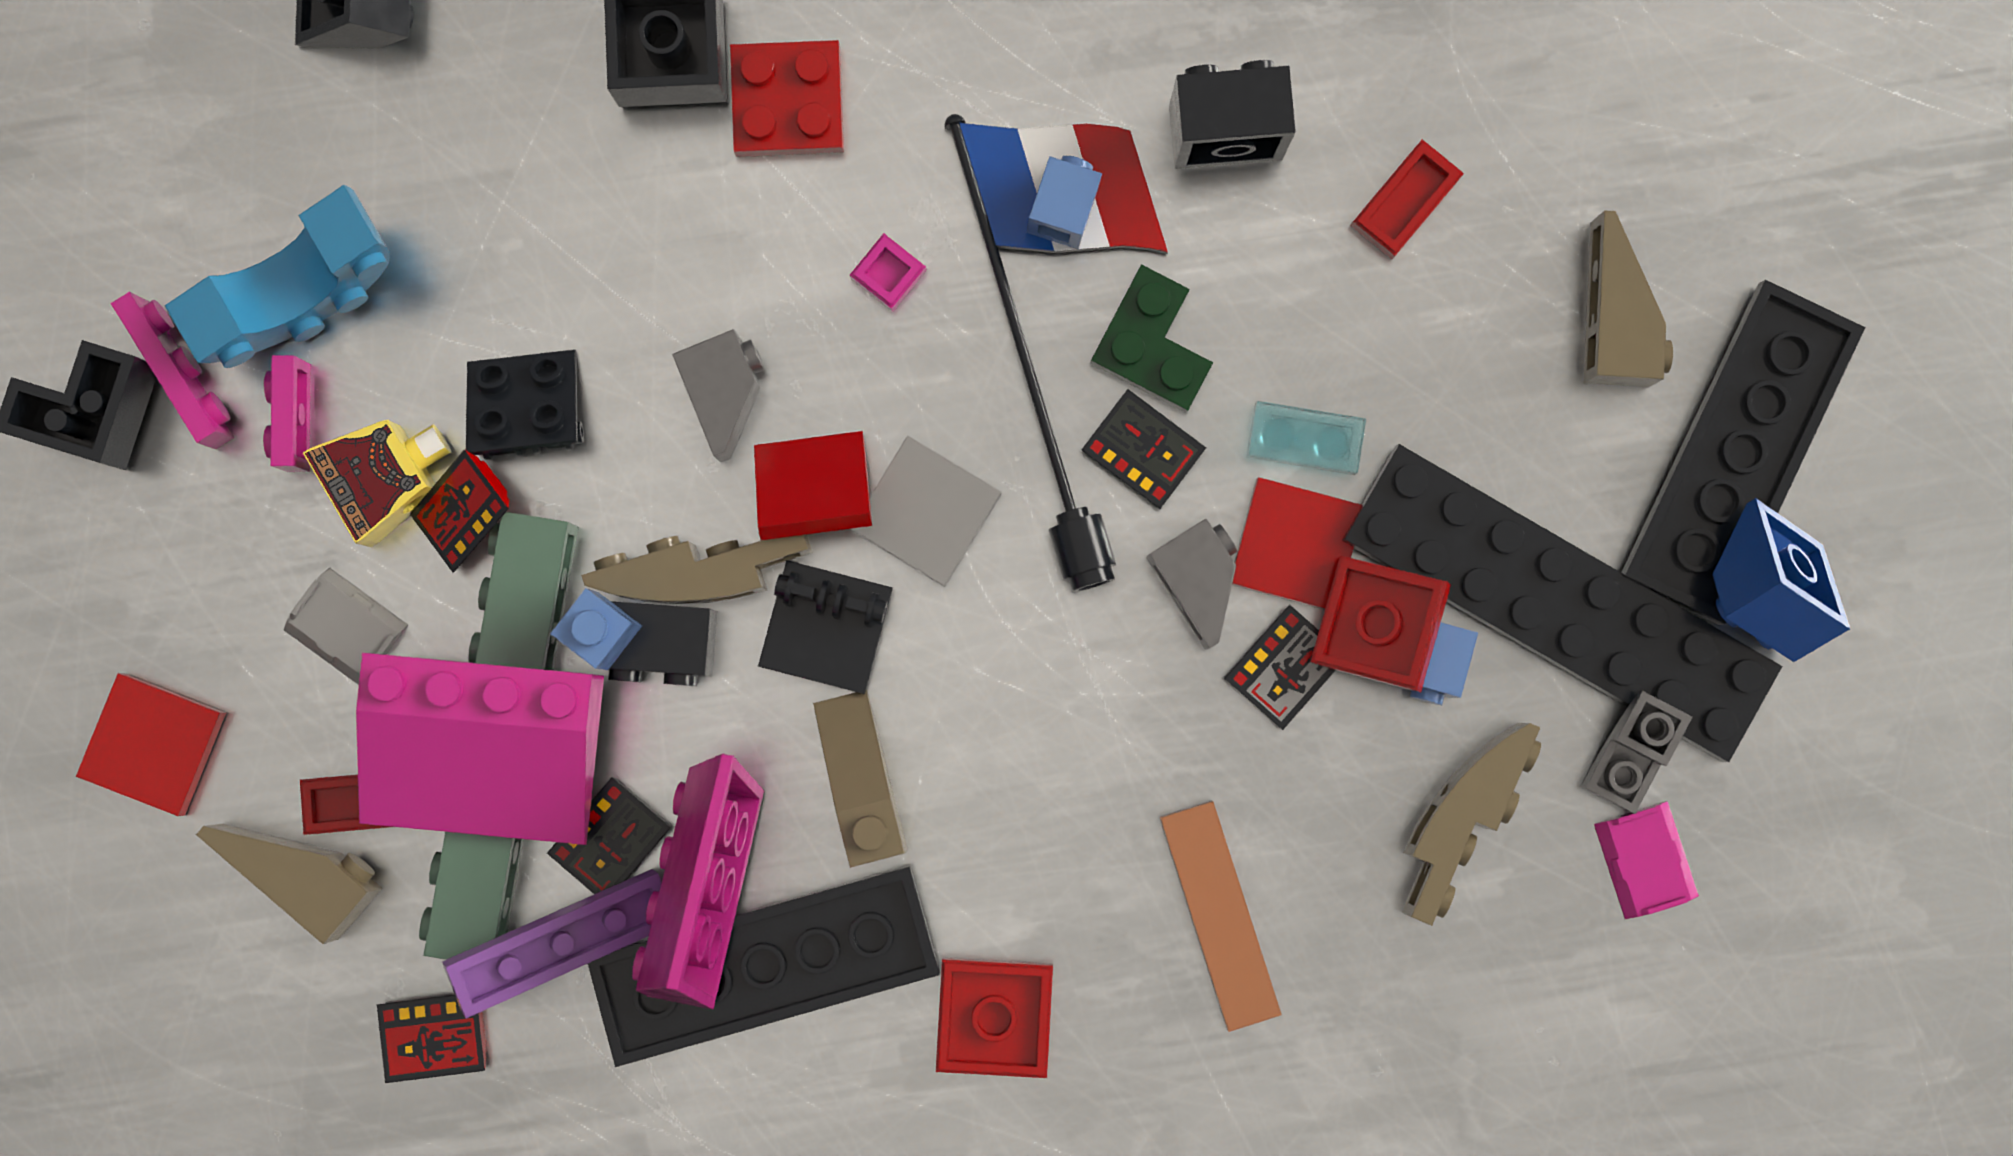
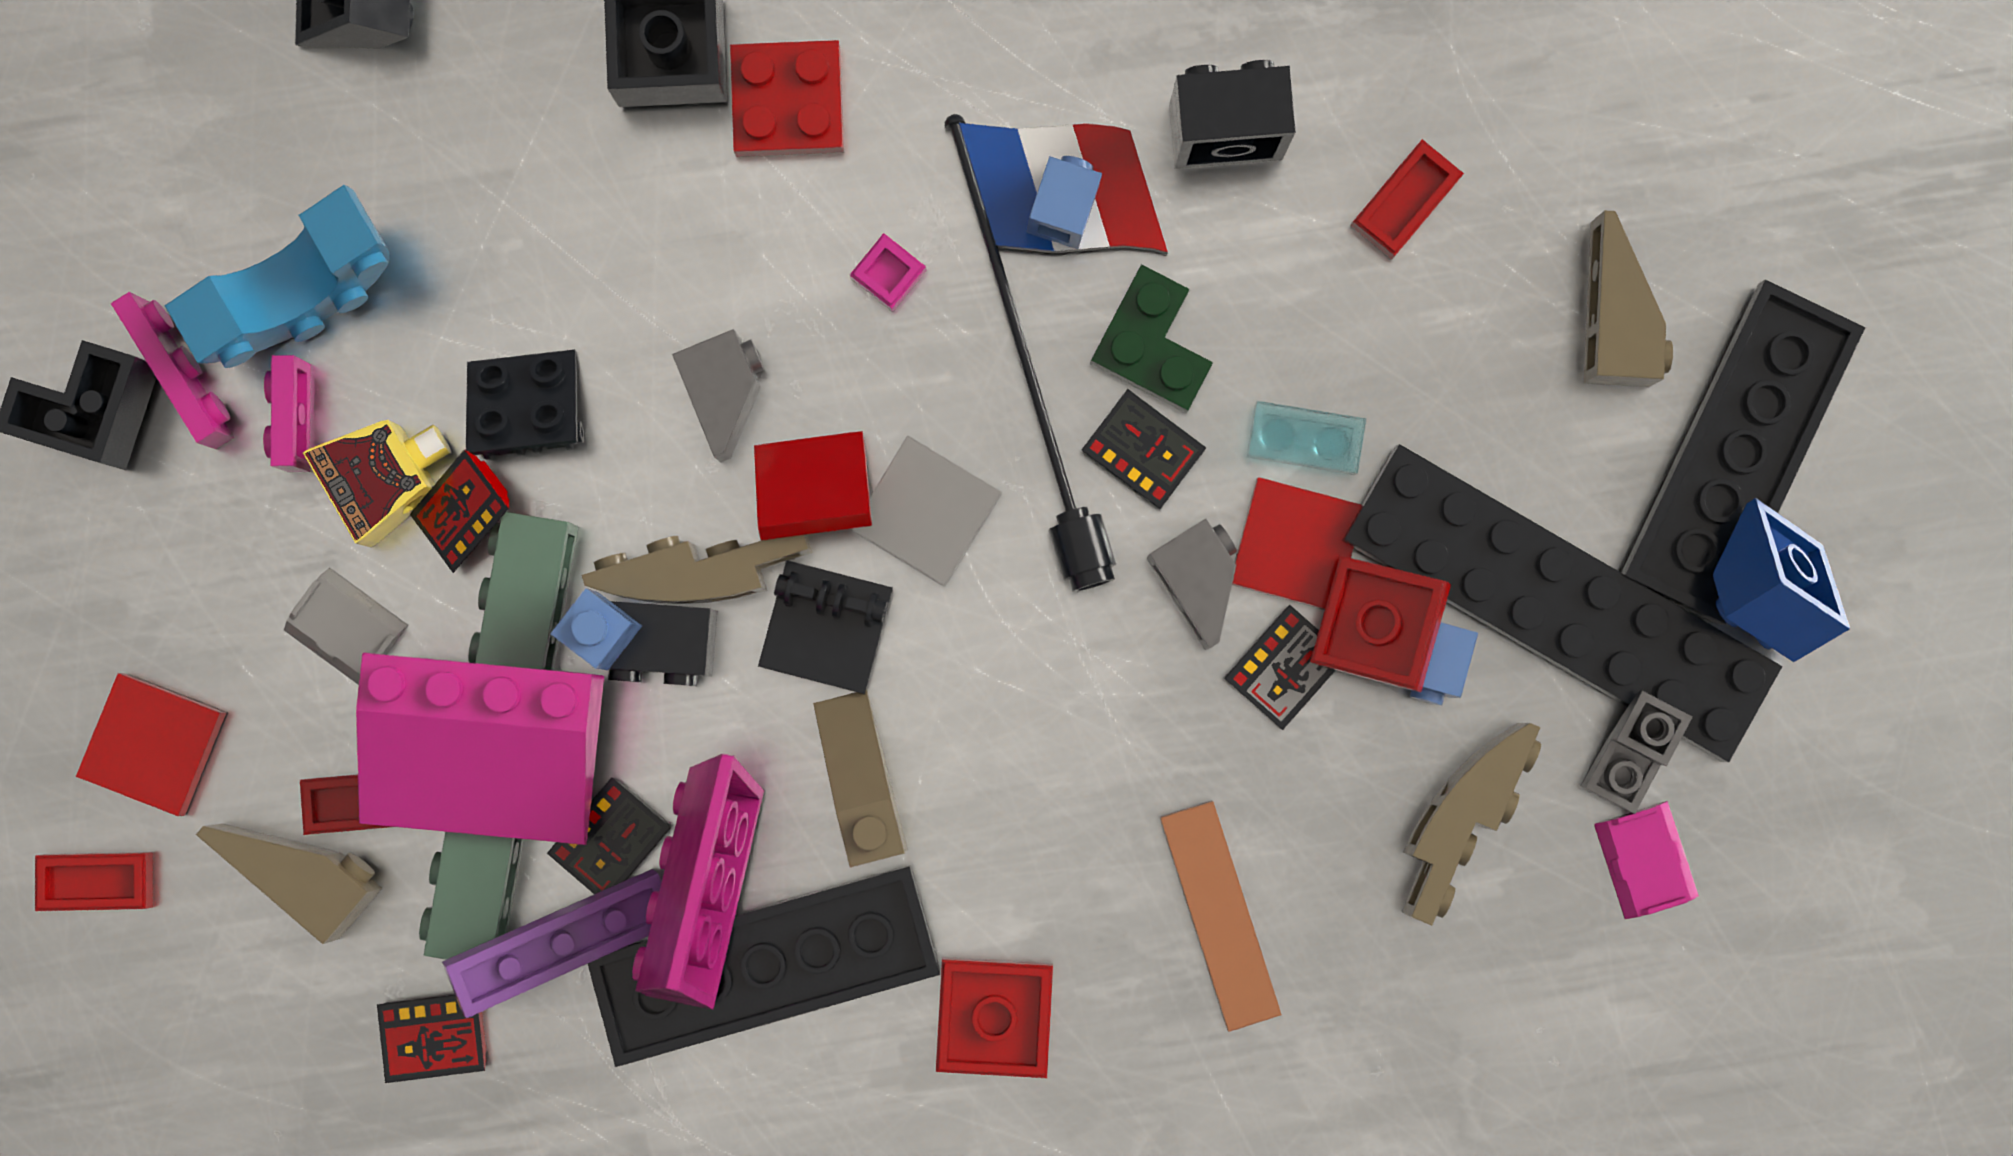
(93, 881): none -> red tile

